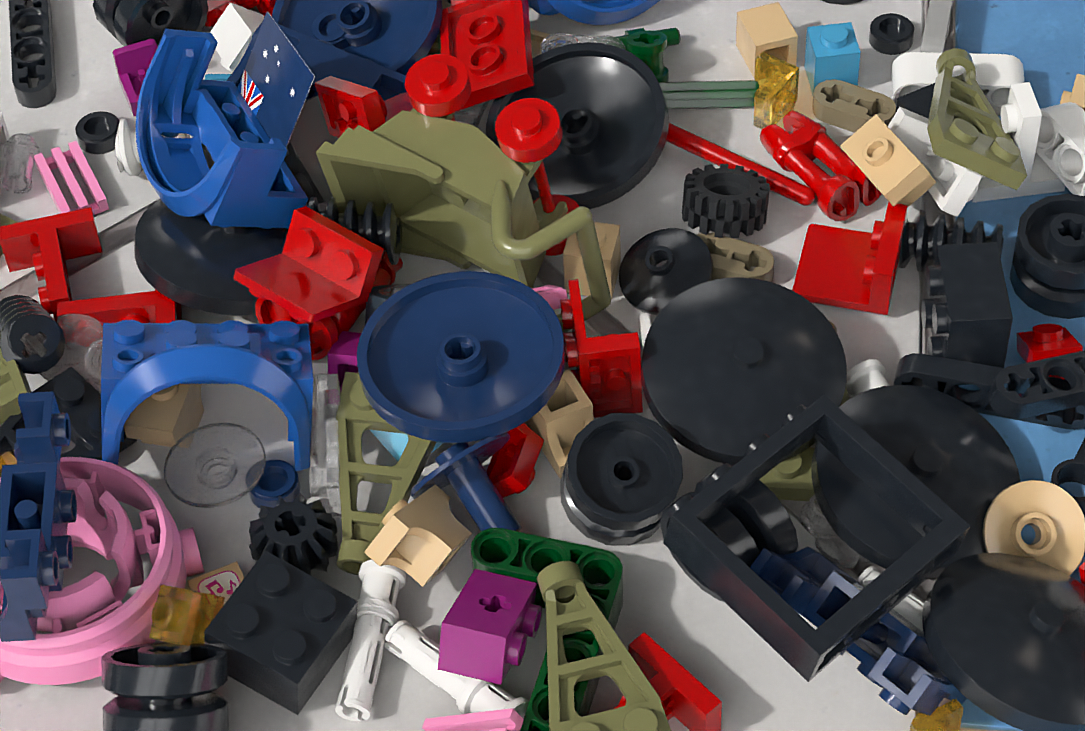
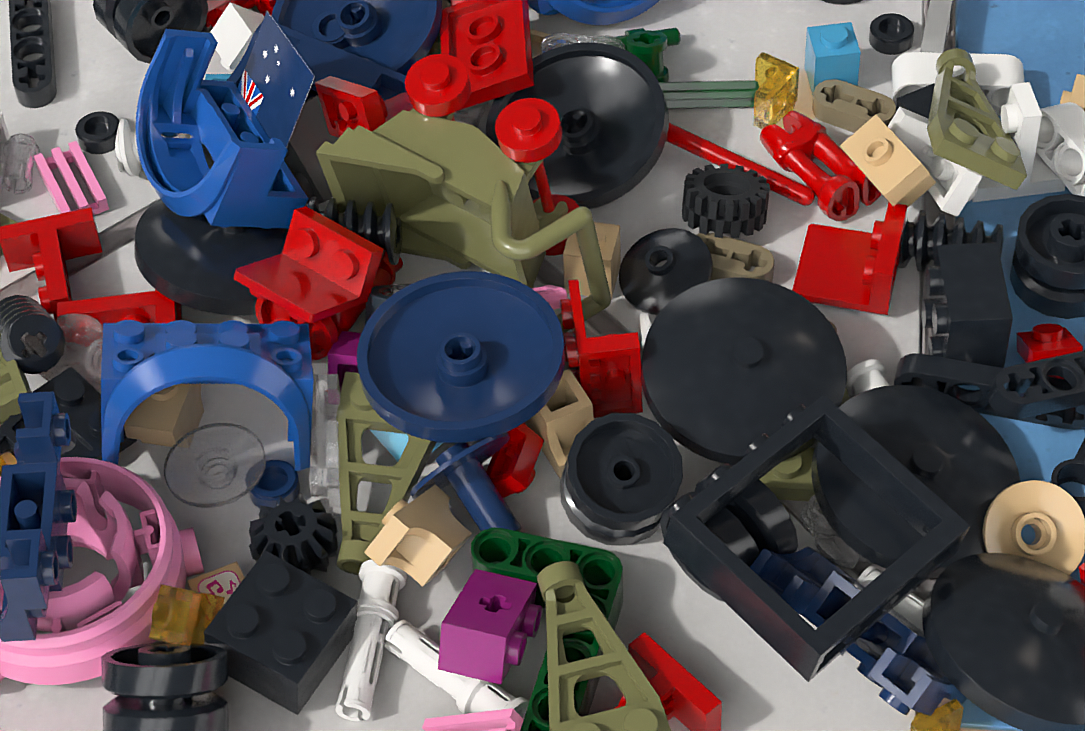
(131, 66): magenta bracket -> none
(766, 31): tan brick -> none

